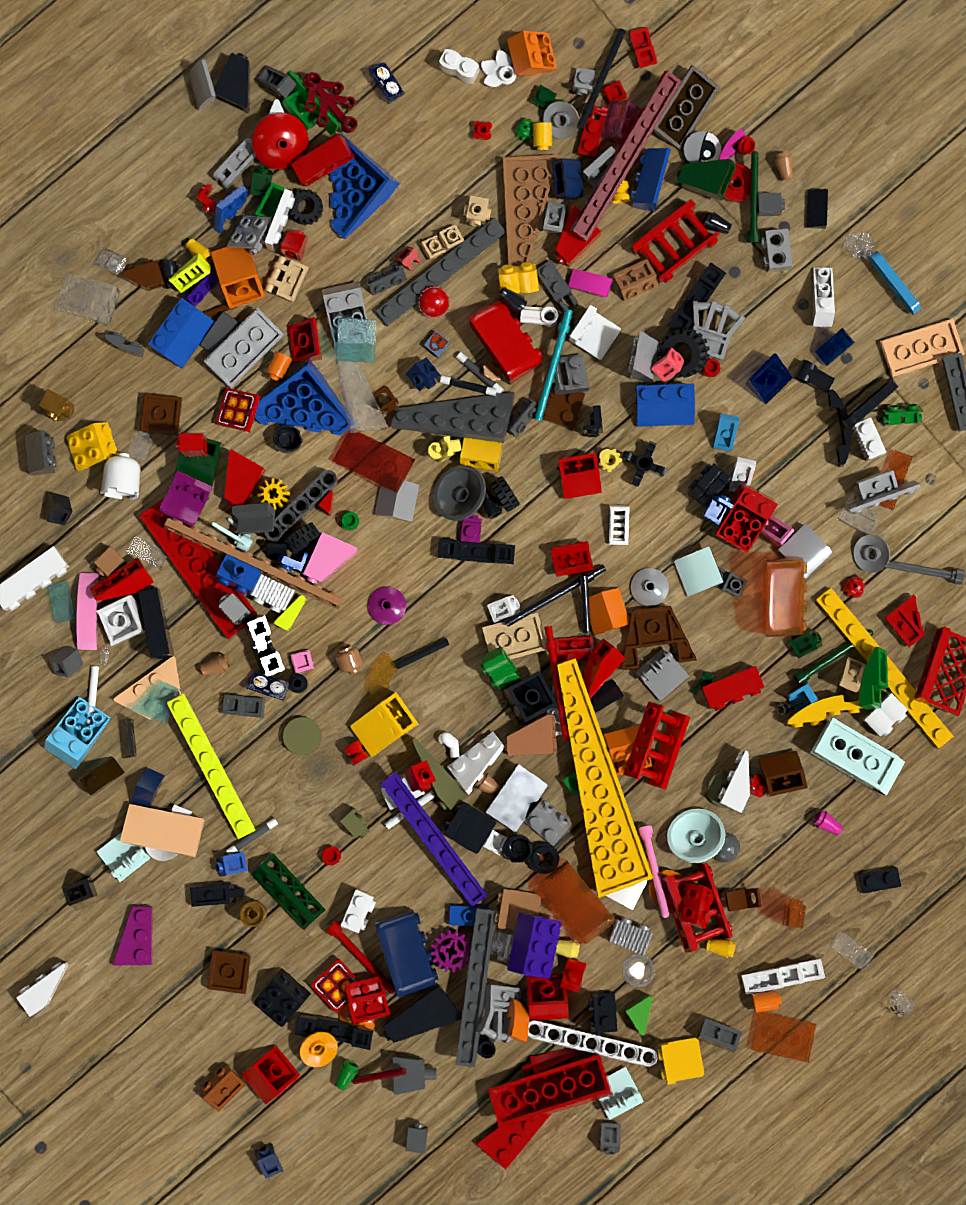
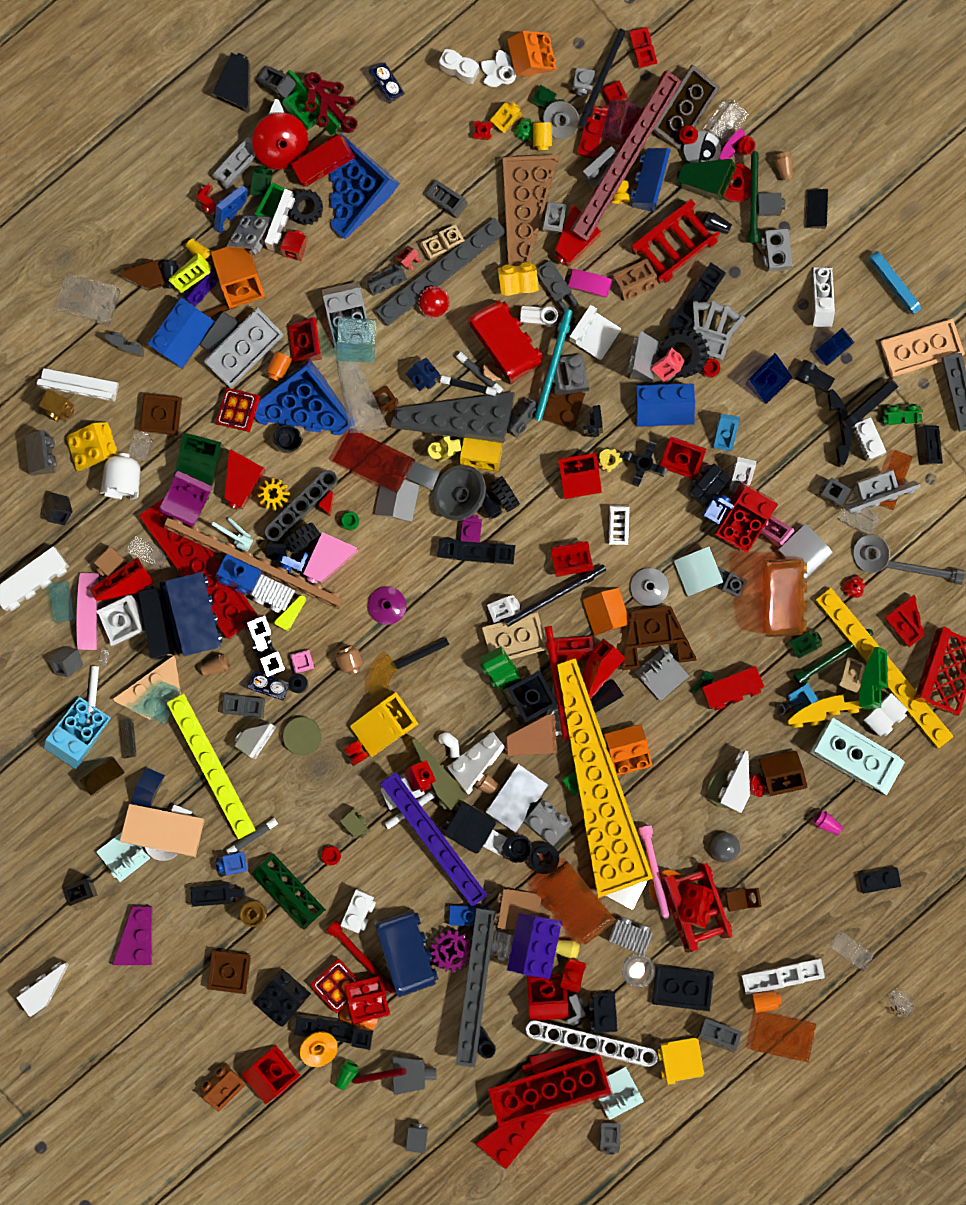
(78, 385): none -> white fence
(110, 261): clear slope -> none
(190, 614): none -> dark blue windscreen
(192, 444): red brick -> none
(201, 85): light grey slope -> none
(234, 608): light grey brick -> none
(254, 518): dark grey panel -> none
(254, 739): none -> white slope
(268, 1160): dark blue bracket -> none
(291, 282): tan plate -> none
(422, 475): none -> dark grey slope
(424, 1015): black slope -> none
(437, 344): tile -> none
(461, 202): none -> dark grey slope
(480, 205): tan brick -> none
(498, 1002): light grey plate -> none
(506, 116): none -> yellow bracket
(513, 300): black cone -> none
(519, 1021): orange slope -> none
(567, 179): dark blue brick -> none
(577, 1004): none -> light grey bracket
(585, 603): black bar -> none
(640, 1012): bright green slope -> none
(668, 750): red fence -> none
(682, 988): none -> black tile
(683, 457): none -> red slope
(688, 140): none -> red plate
(694, 826): light aqua dish -> none
(722, 947): yellow cone -> none
(726, 120): none -> clear bracket
(794, 913): clear orange brick -> none
(841, 491): none -> dark grey brick
(853, 242): clear brick -> none
(929, 445): none -> black slope

